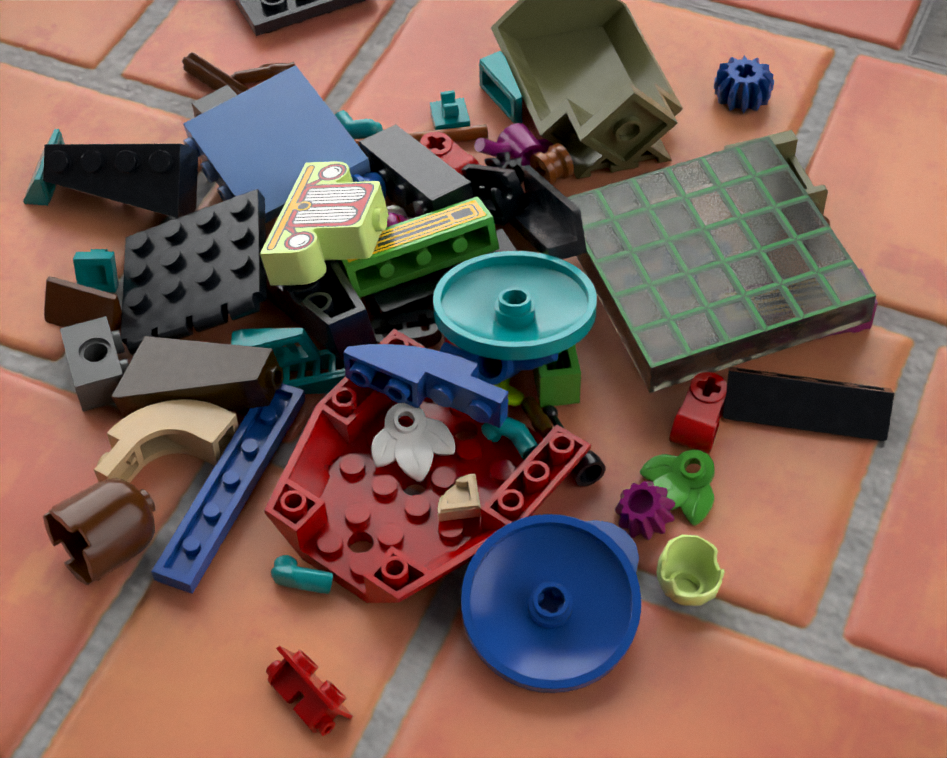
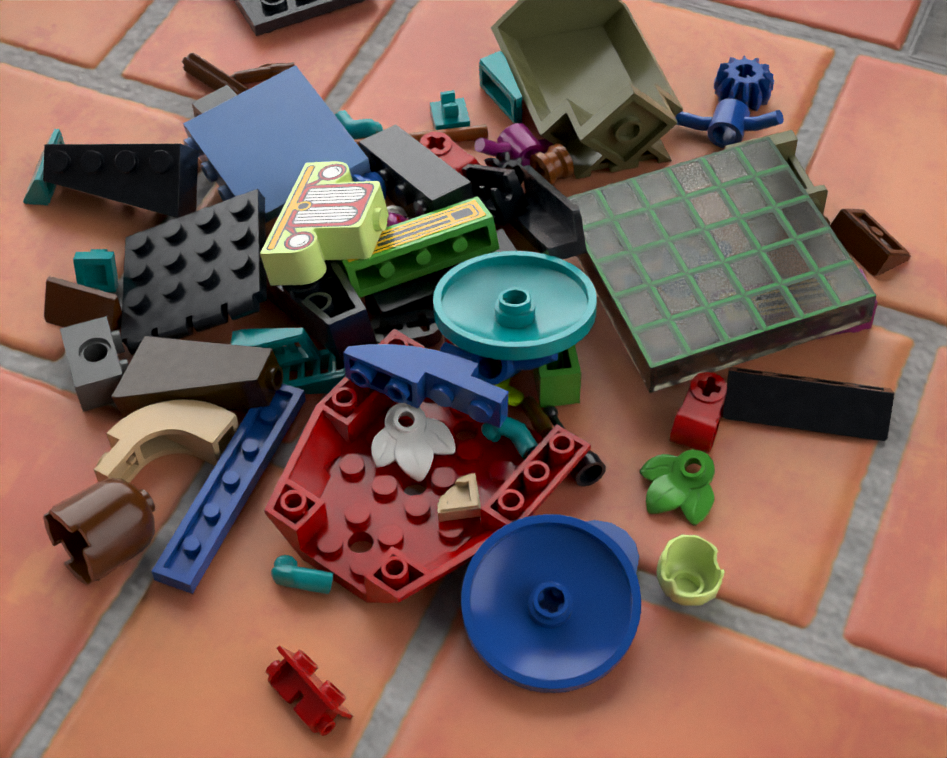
(644, 509): magenta piece -> none
(729, 122): none -> blue piece
(868, 241): none -> reddish brown slope

